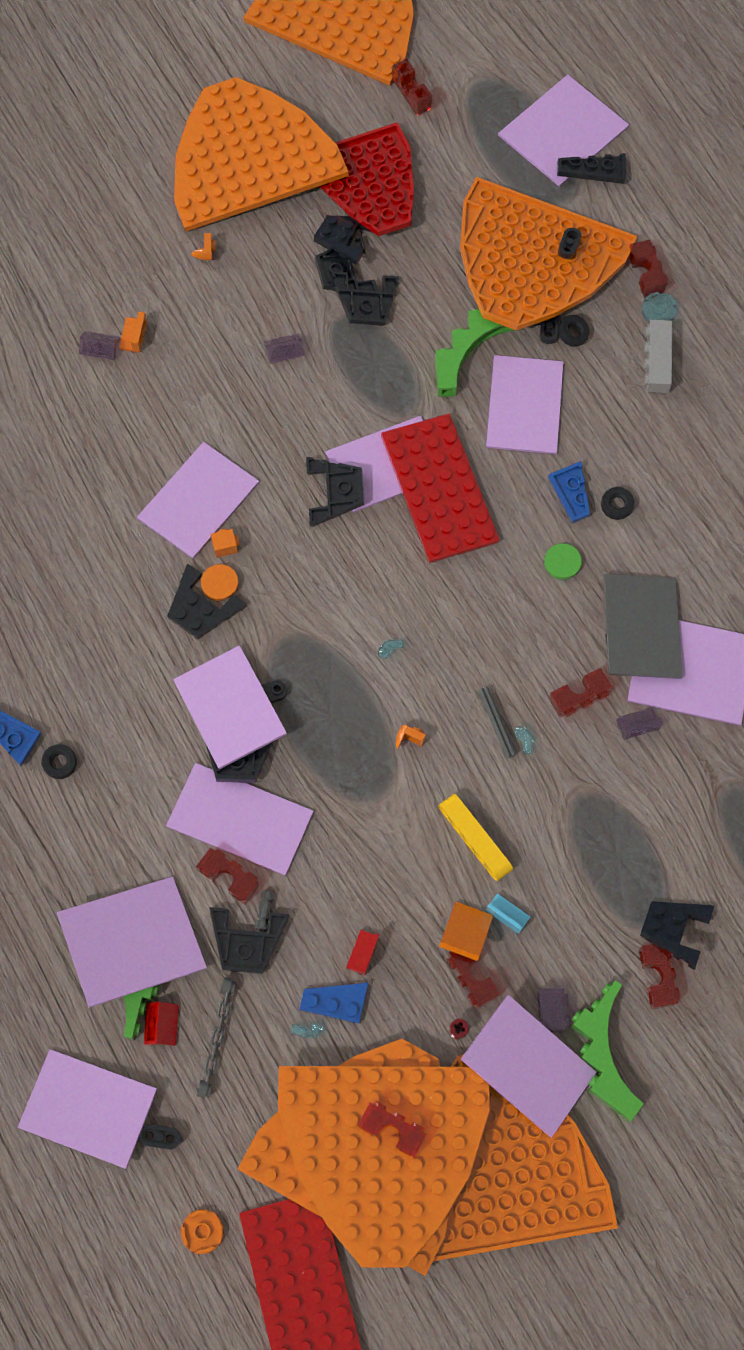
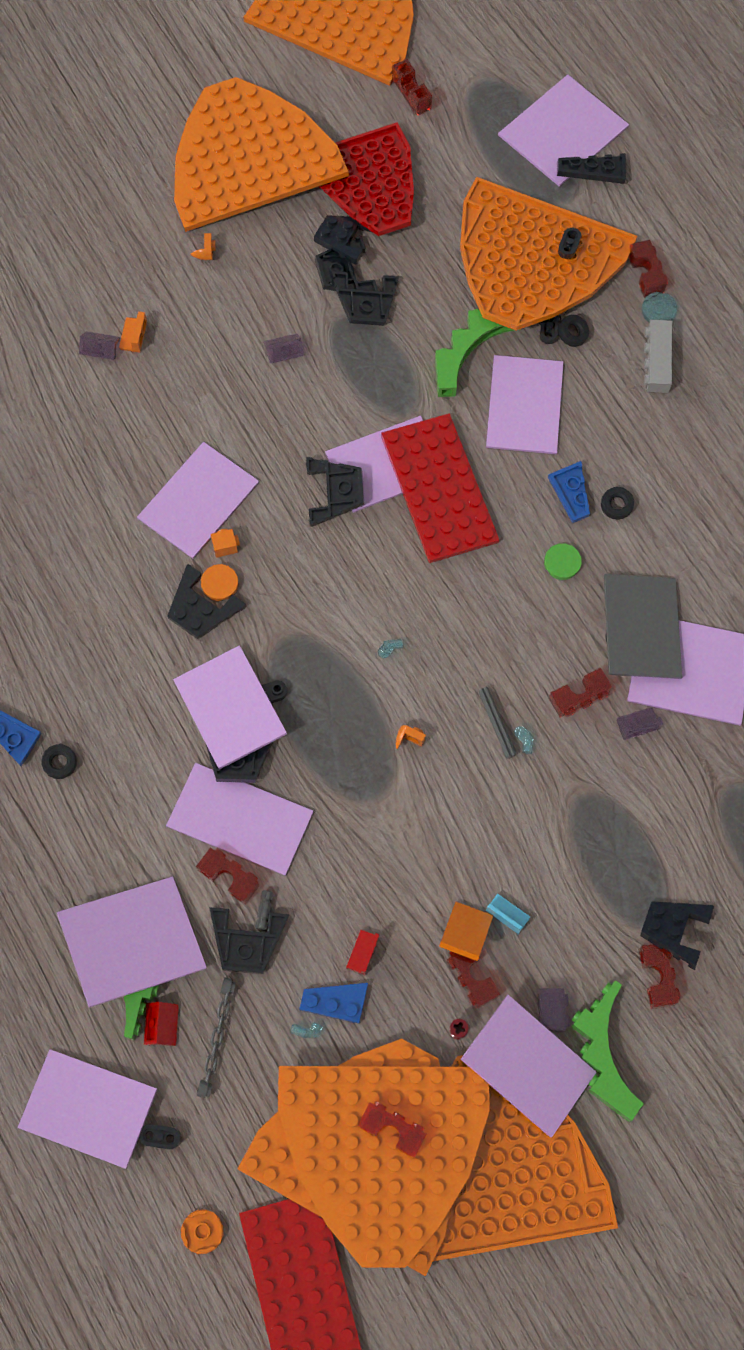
(475, 837): yellow beam -> none

